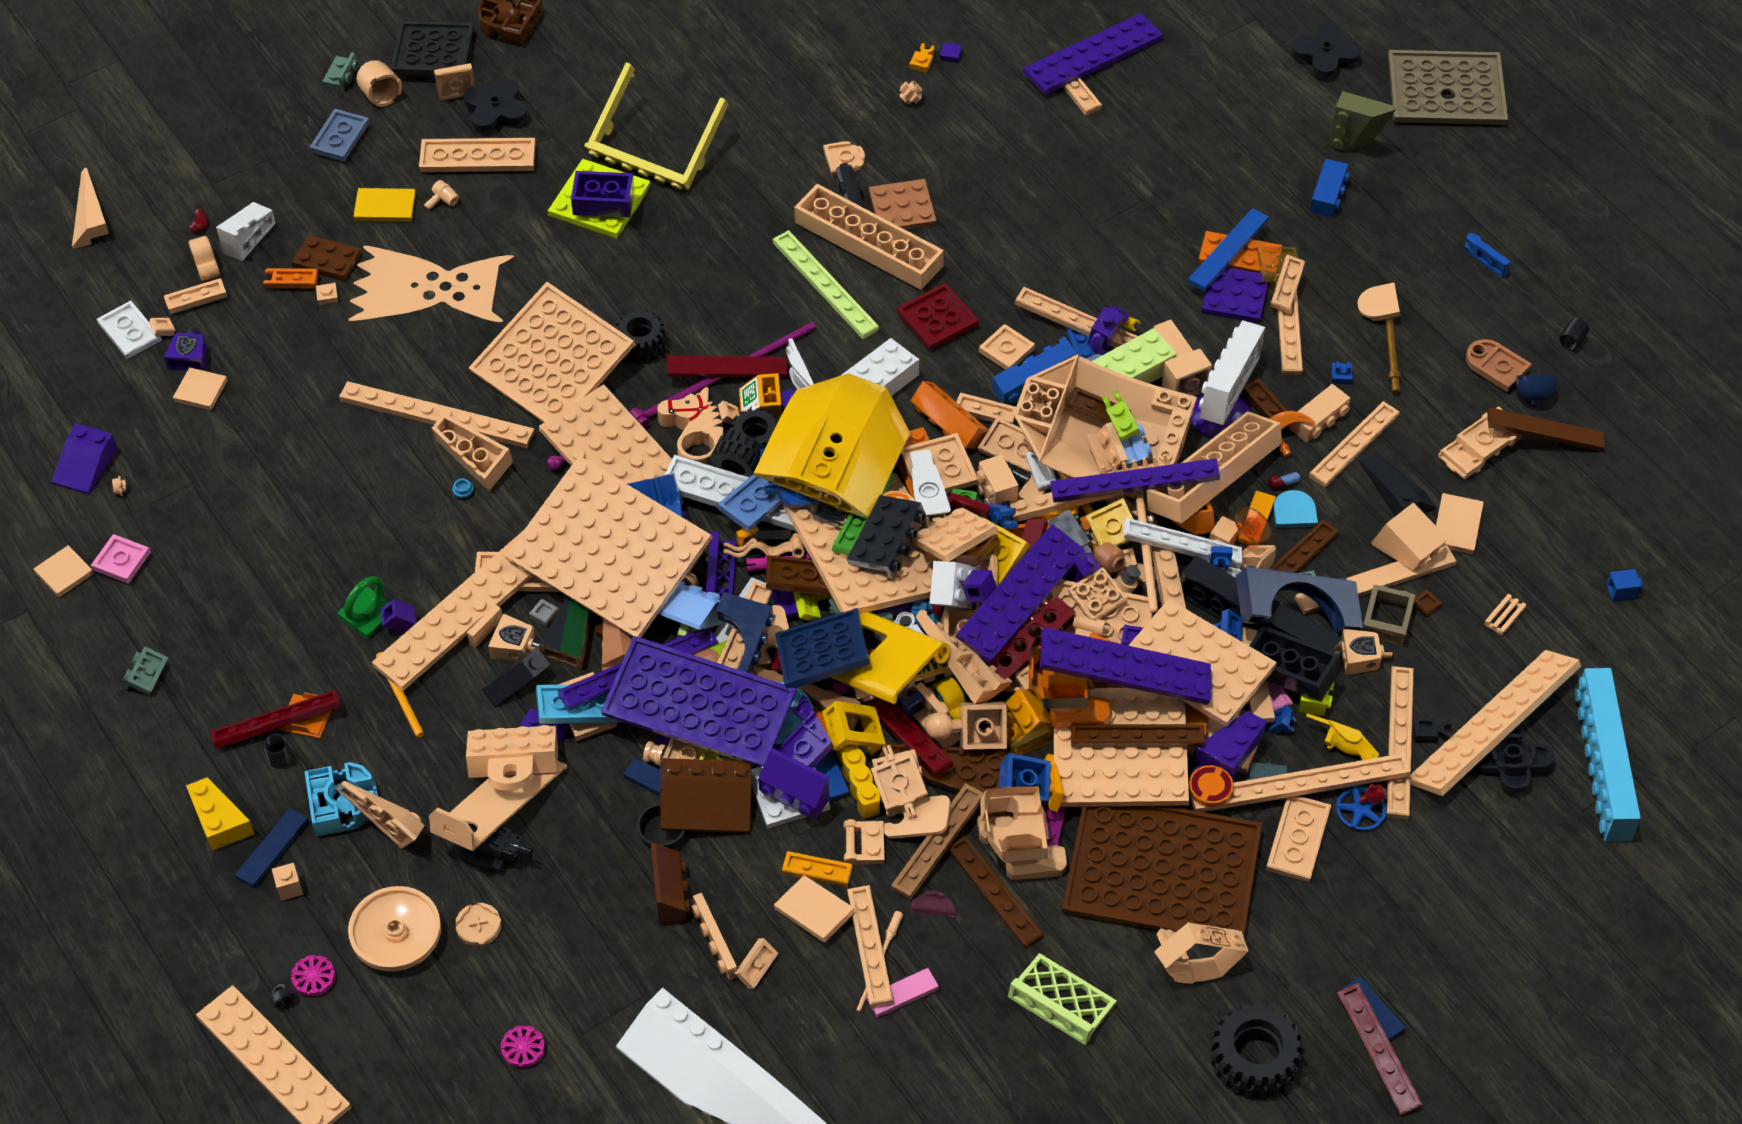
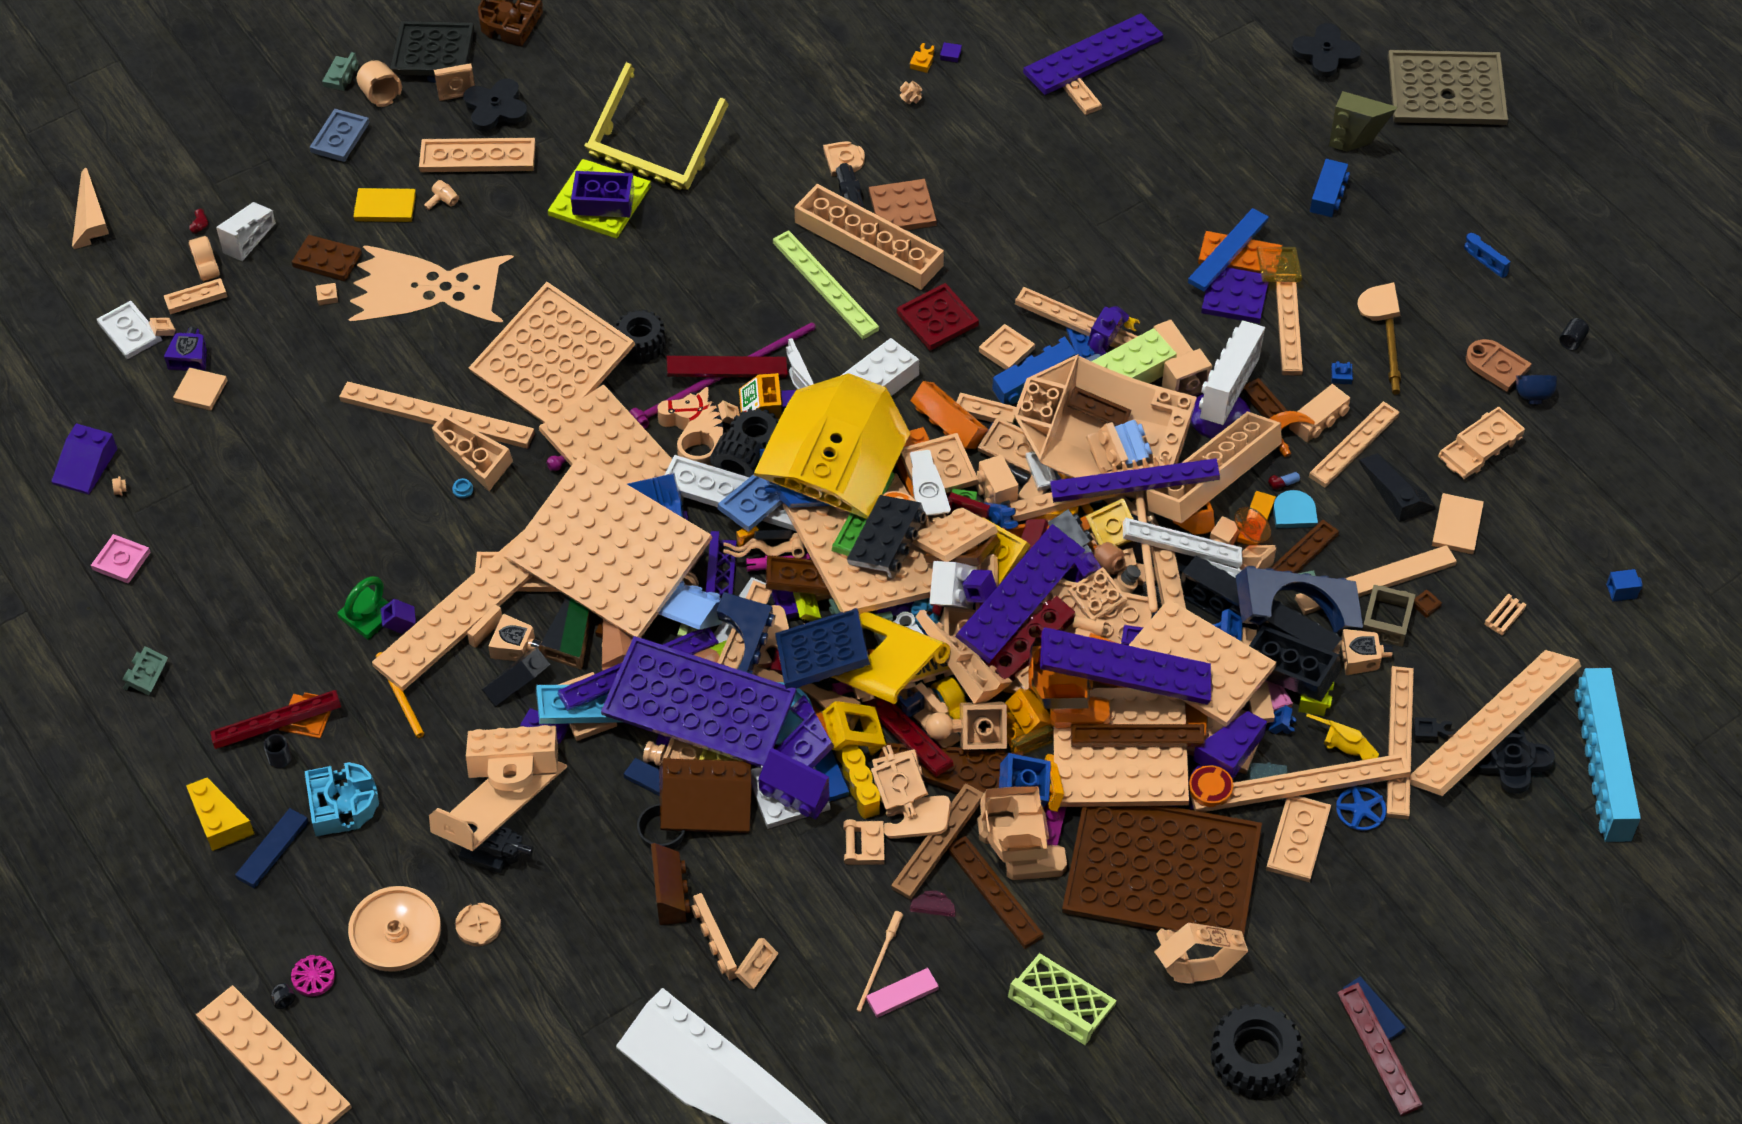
(63, 571): light nougat tile -> none
(287, 881): light nougat brick -> none
(291, 278): orange hinge -> none
(390, 818): light nougat wedge -> none
(523, 1046): dark pink wheel -> none
(544, 612): light grey tile -> none
(814, 908): light nougat tile -> none
(817, 869): light orange tile -> none
(826, 515): black piece -> none
(870, 947): light nougat tile -> none
(1121, 417): lime hinge -> none
(1221, 556): blue tile -> none
(1287, 283): light nougat tile -> none
(1373, 794): dark red piece -> none
(1410, 538): light nougat slope -> none
(1545, 429): reddish brown tile -> none

